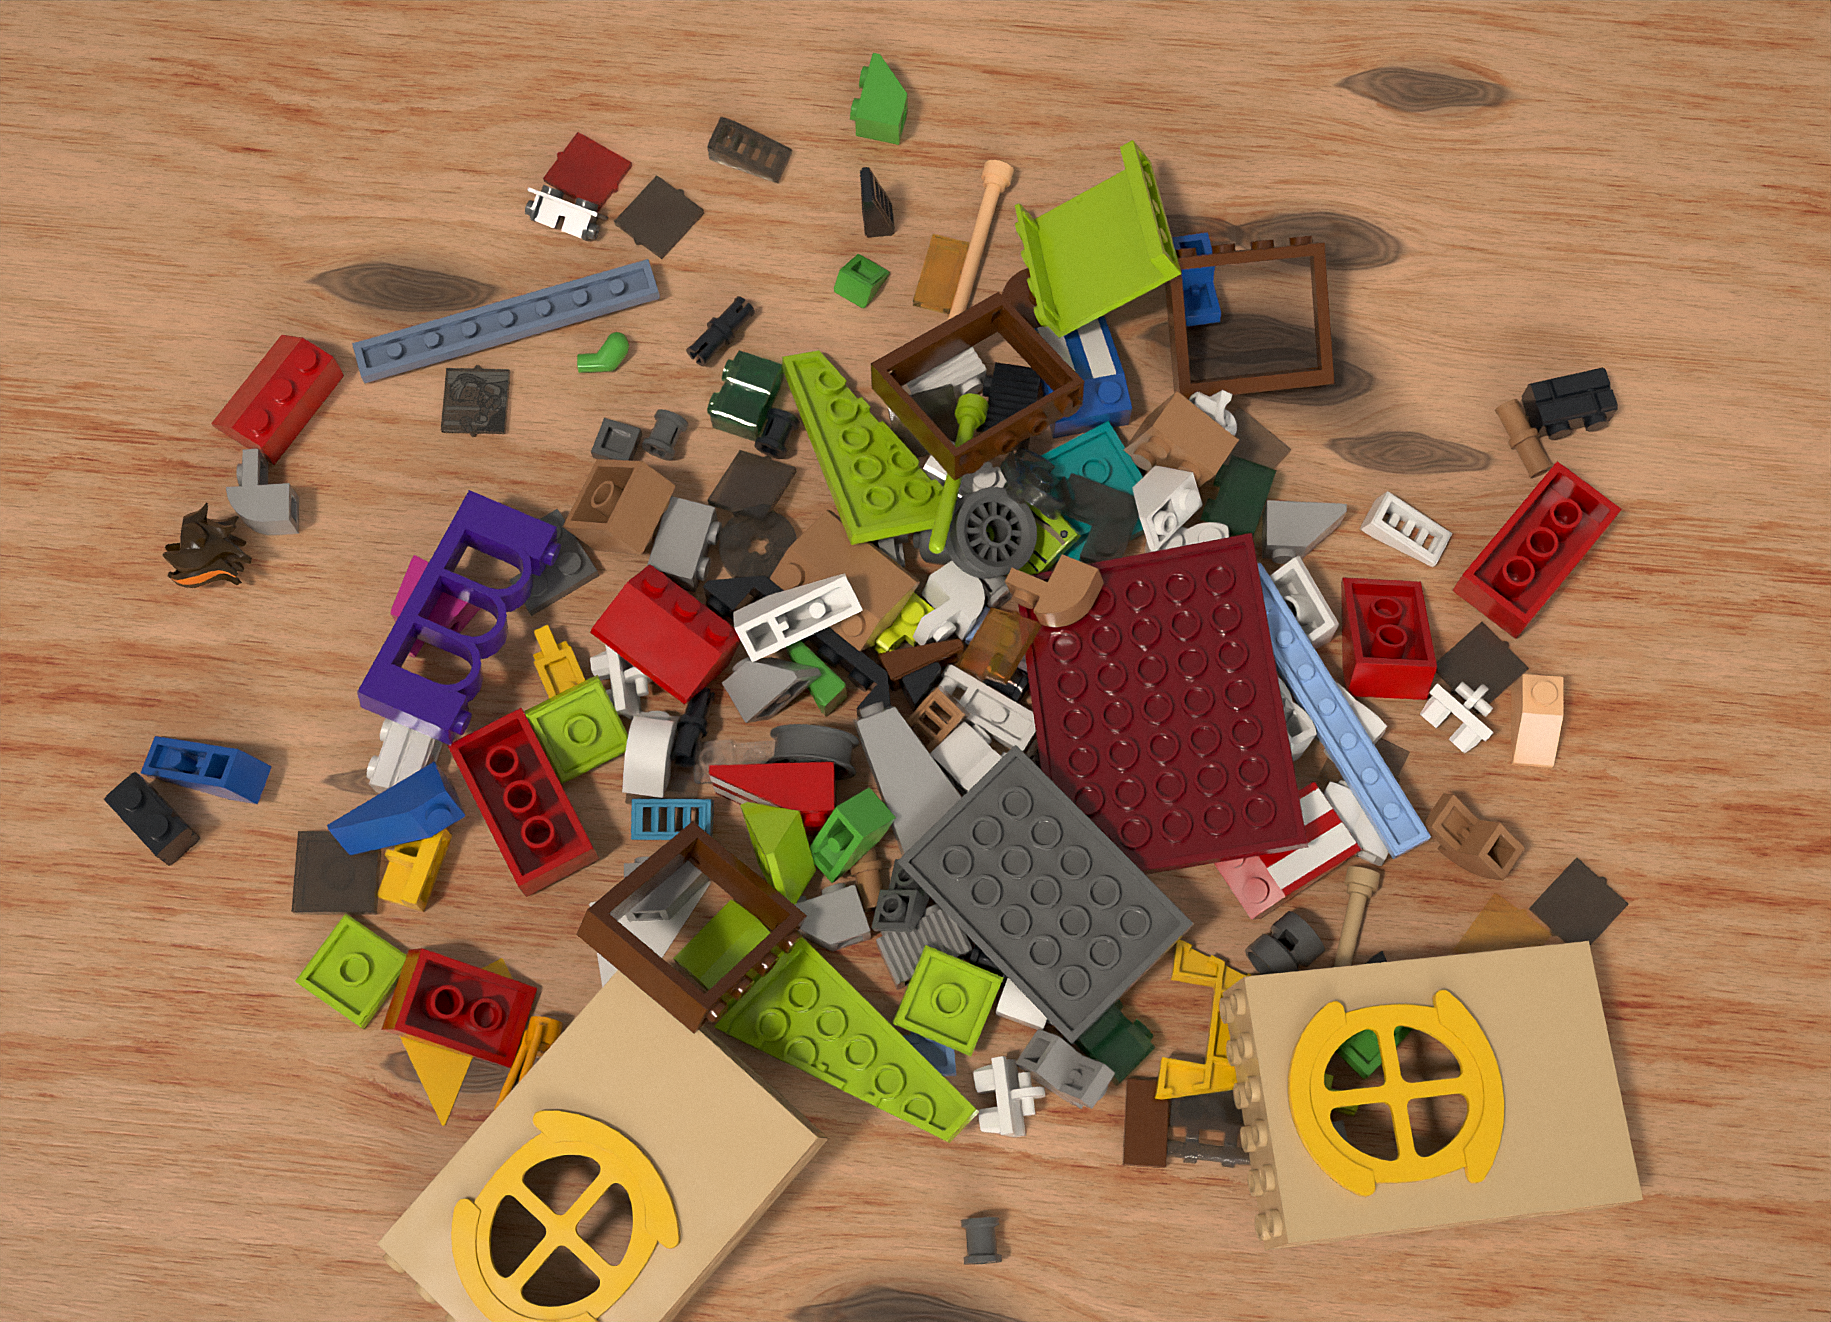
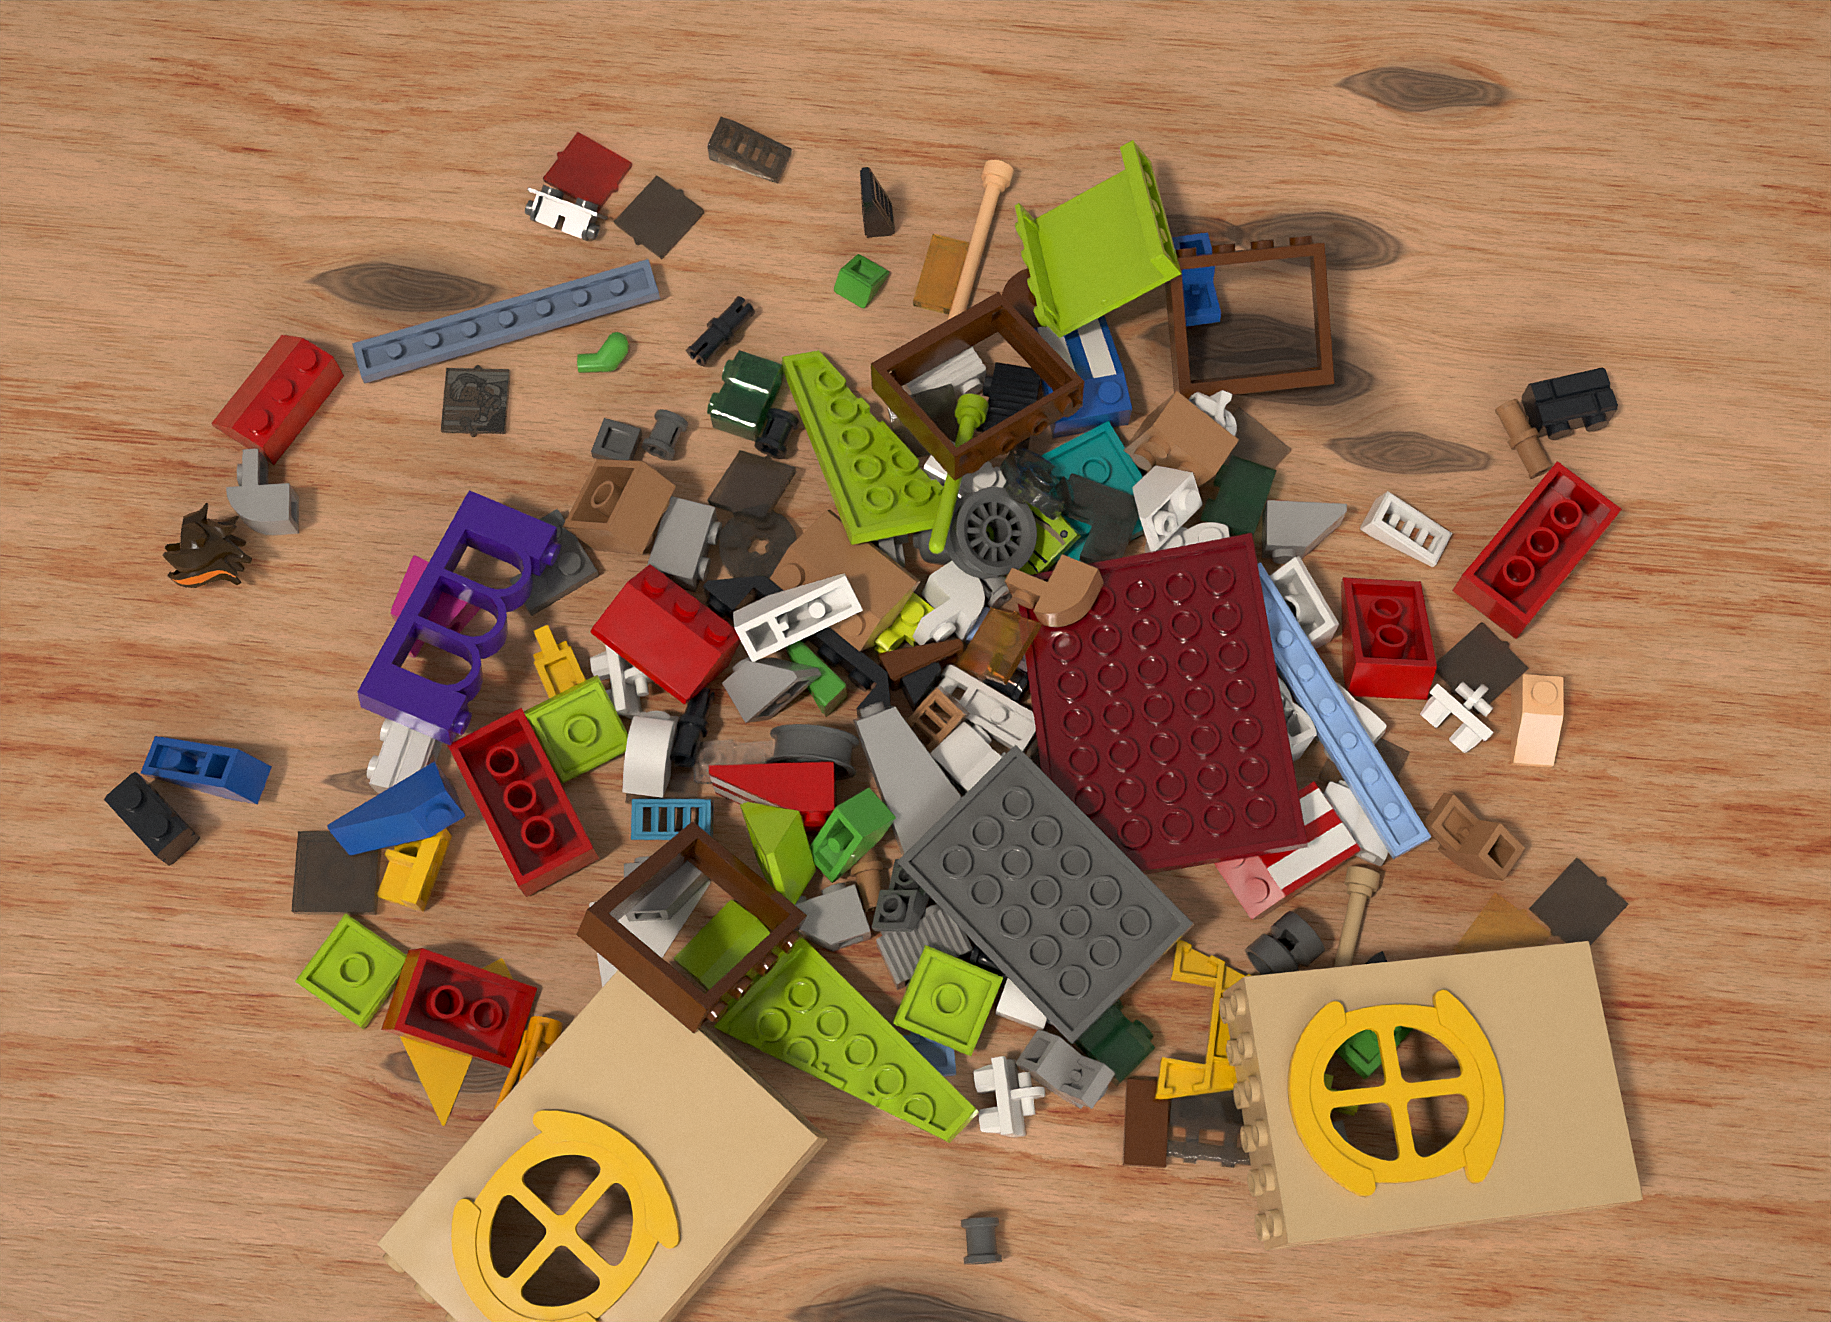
(882, 104): bright green slope -> none

